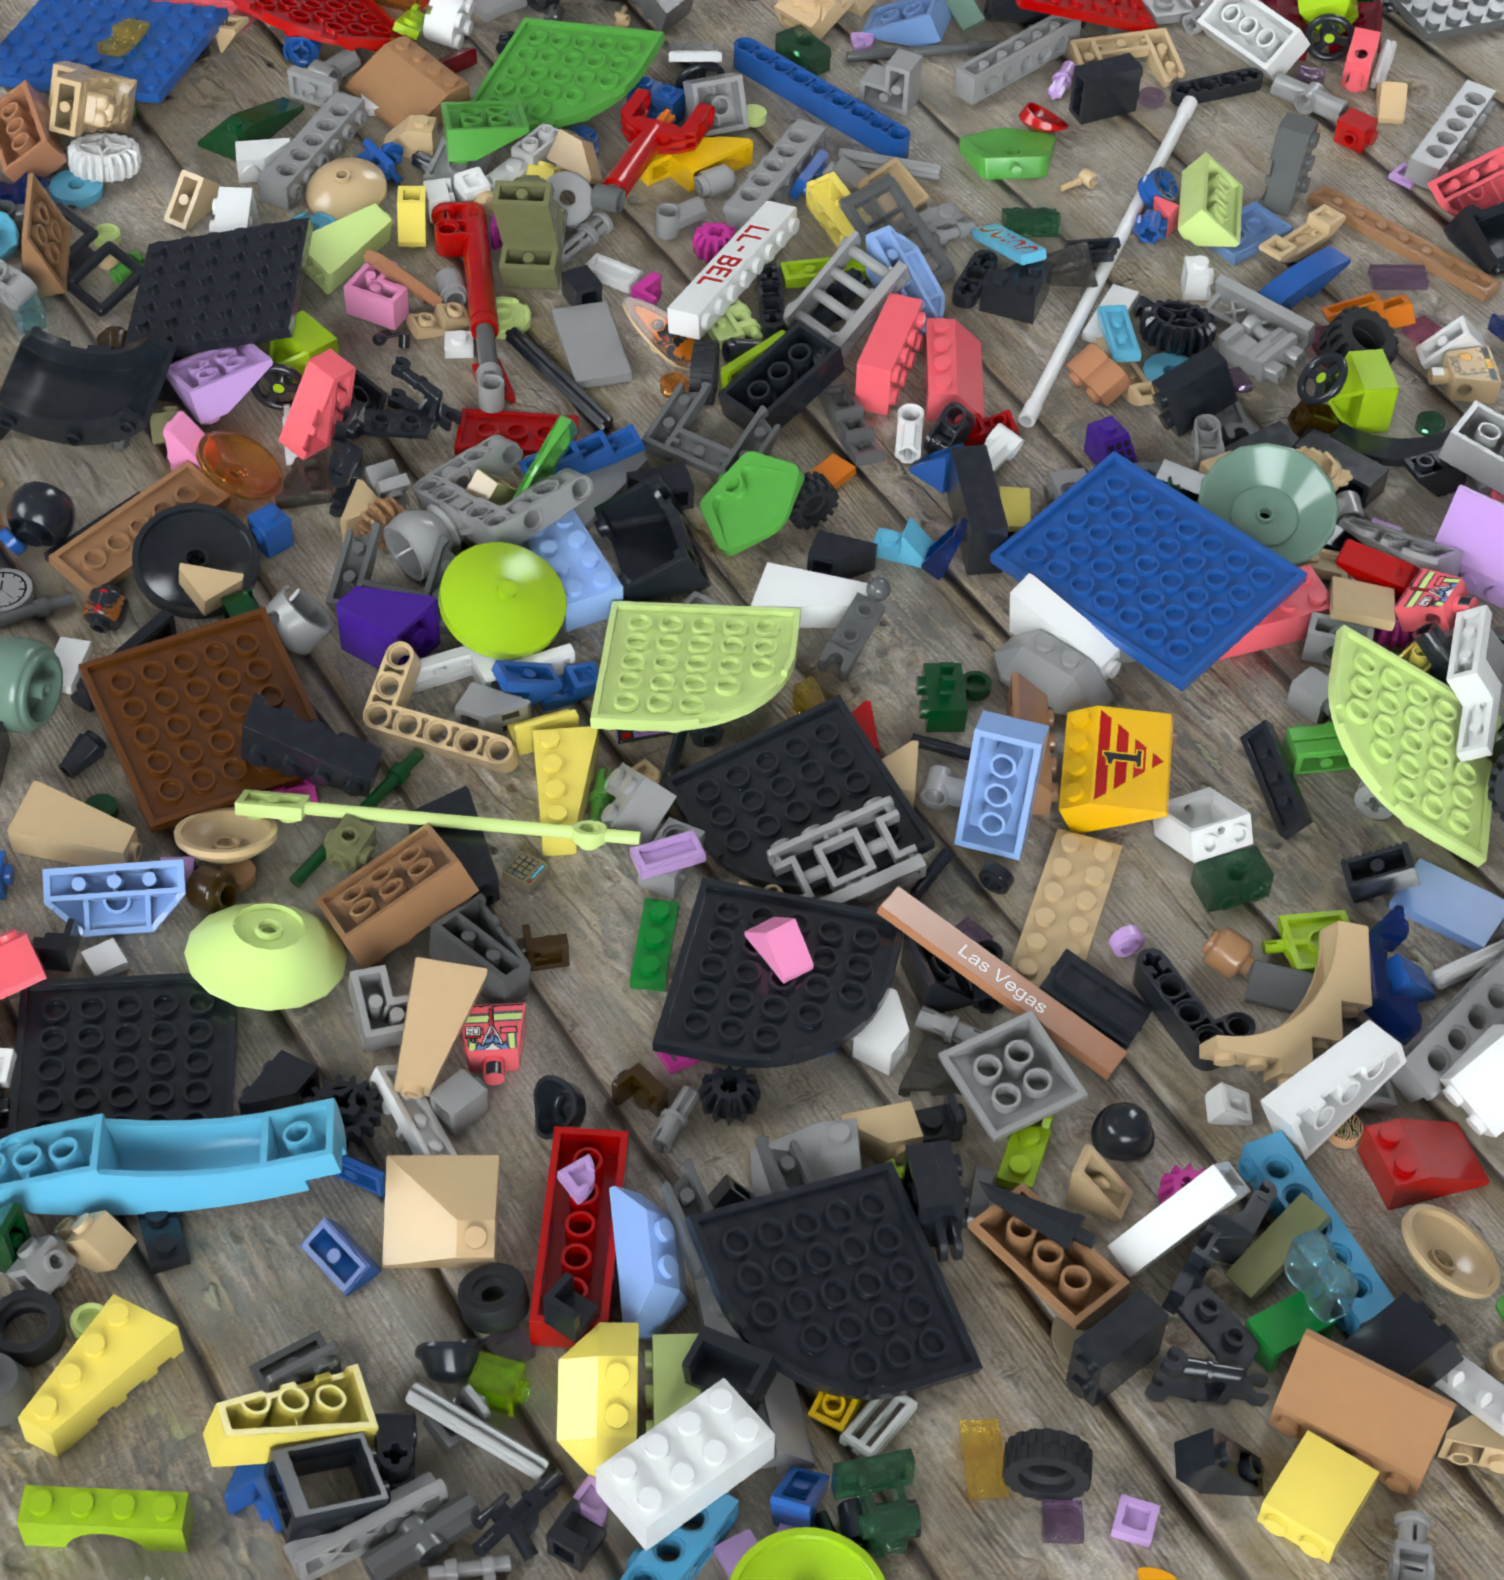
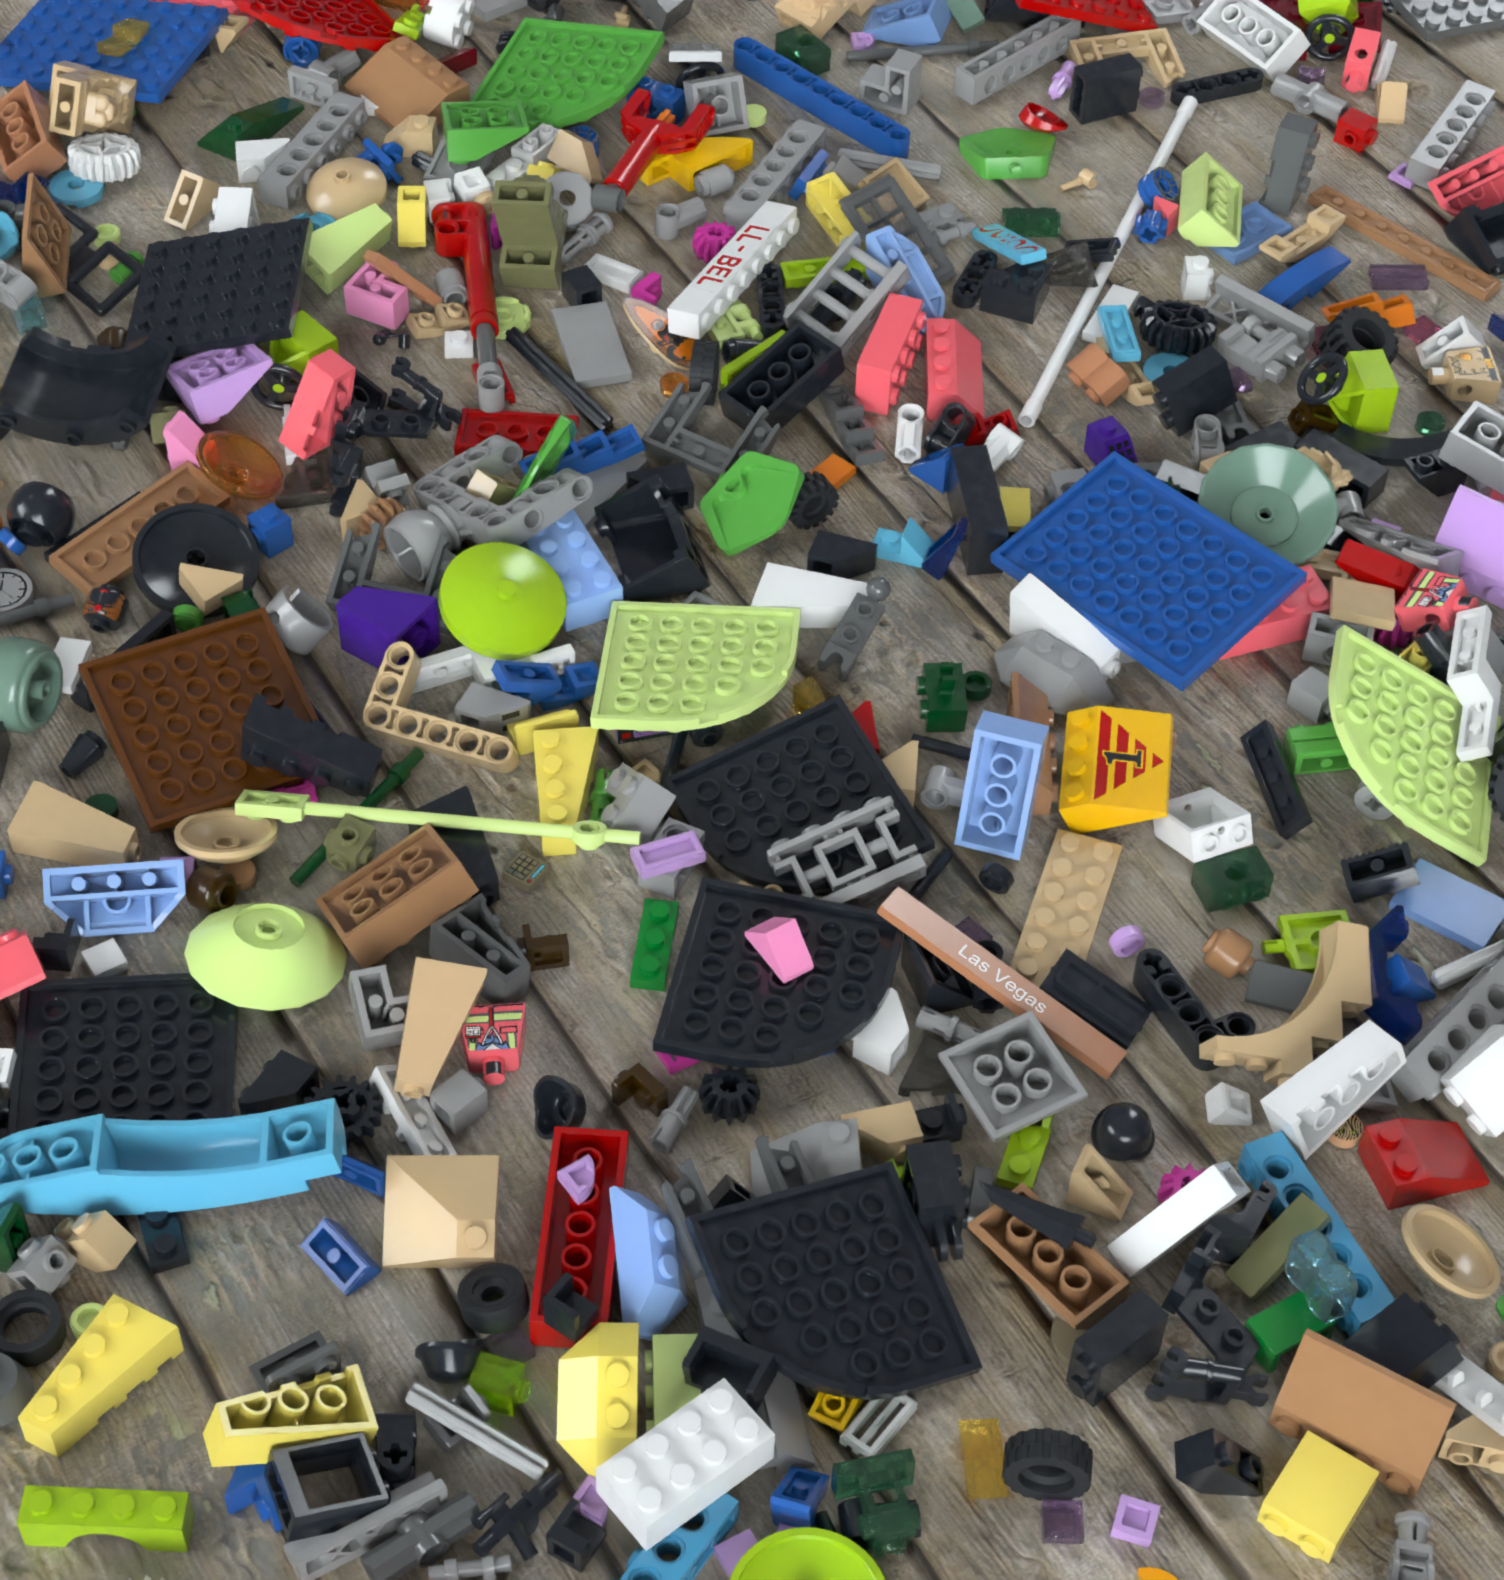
(187, 617): none -> bright green tile

